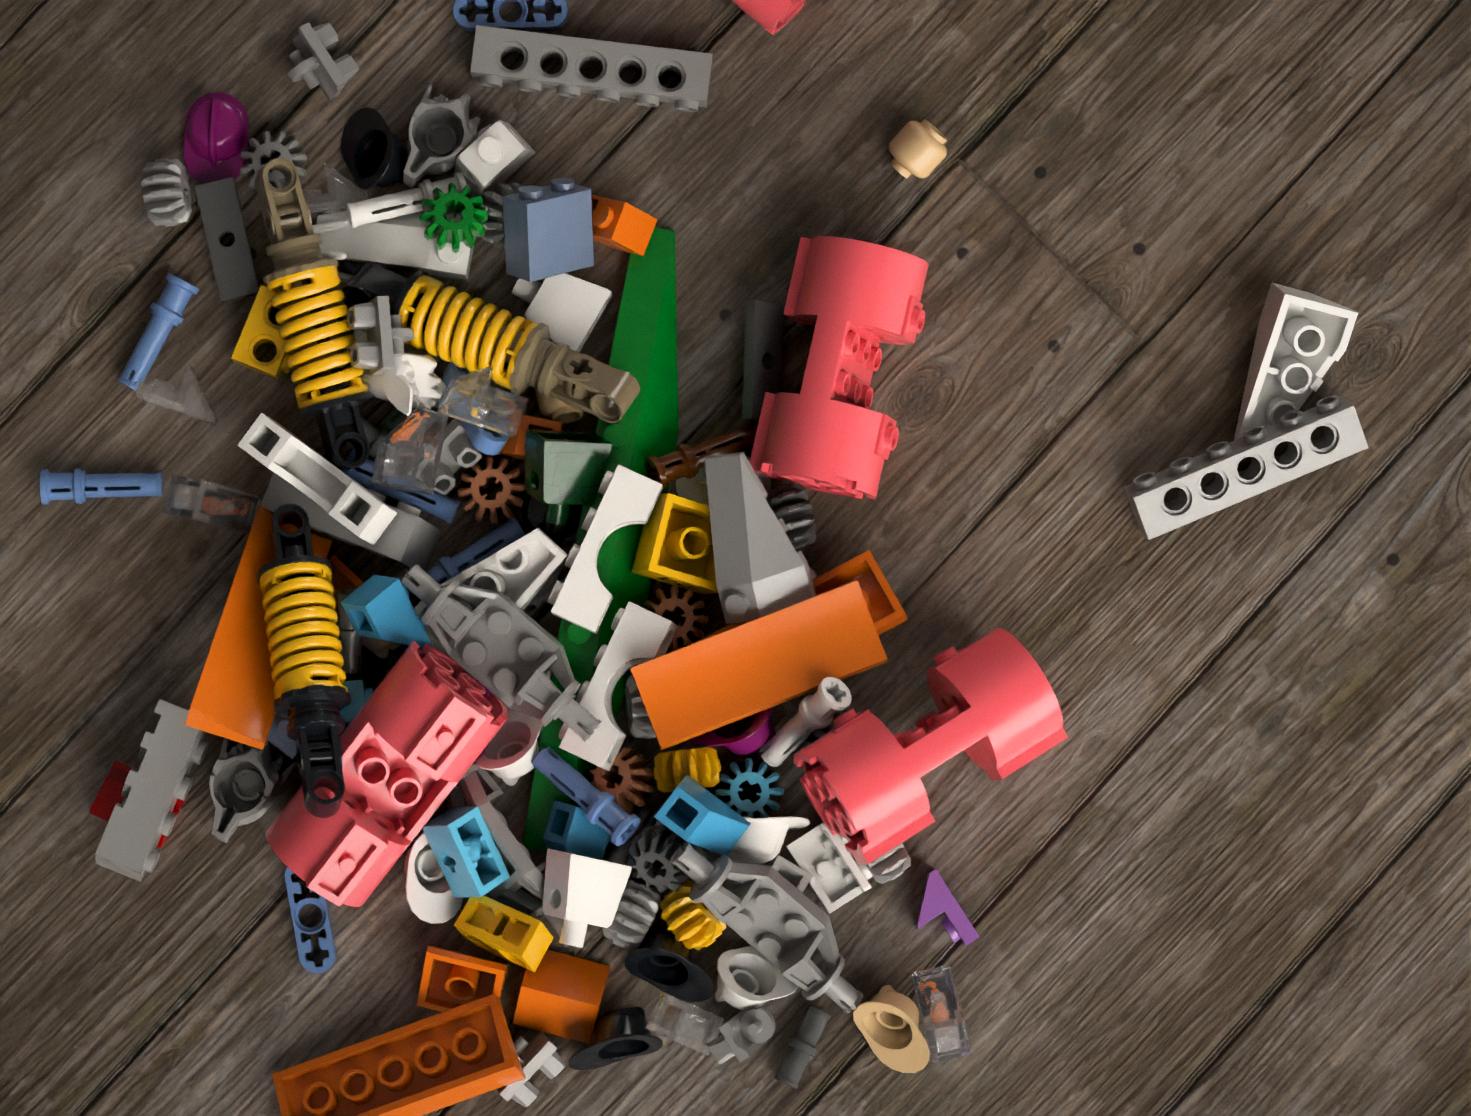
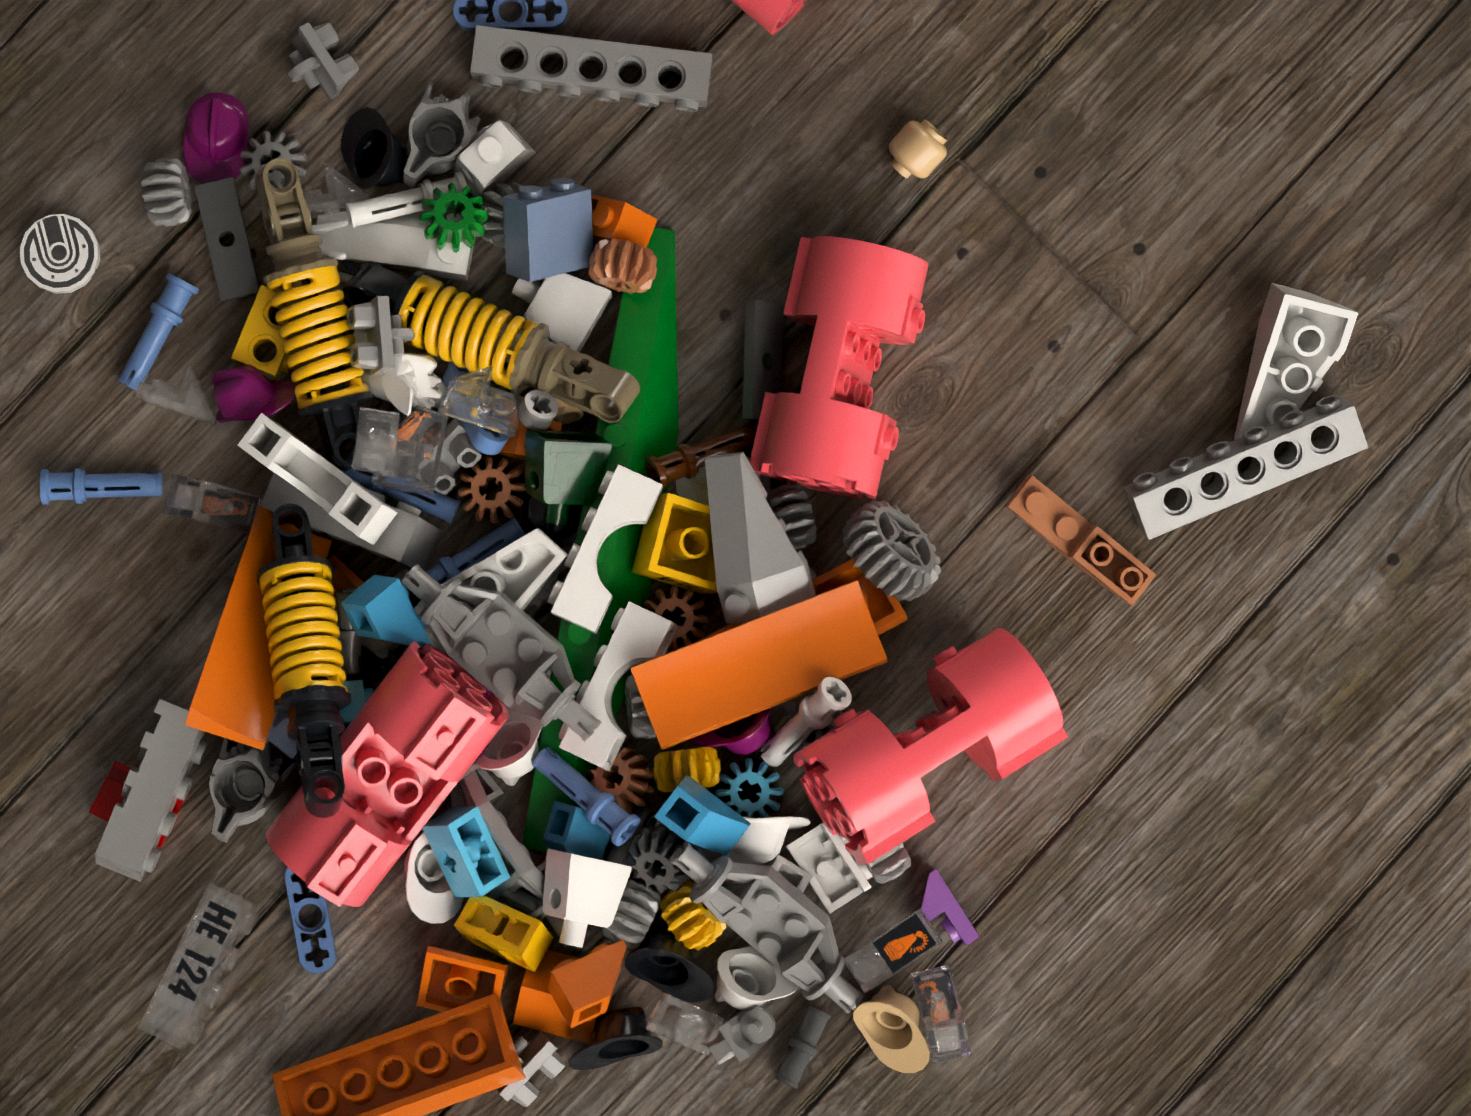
(60, 253): none -> tile
(198, 965): none -> clear brick
(247, 393): none -> magenta piece
(375, 441): none -> clear slope
(542, 401): none -> light grey bush
(587, 984): none -> orange slope
(622, 266): none -> nougat gear
(891, 550): none -> light grey gear
(892, 950): none -> slope
(1080, 540): none -> nougat slope

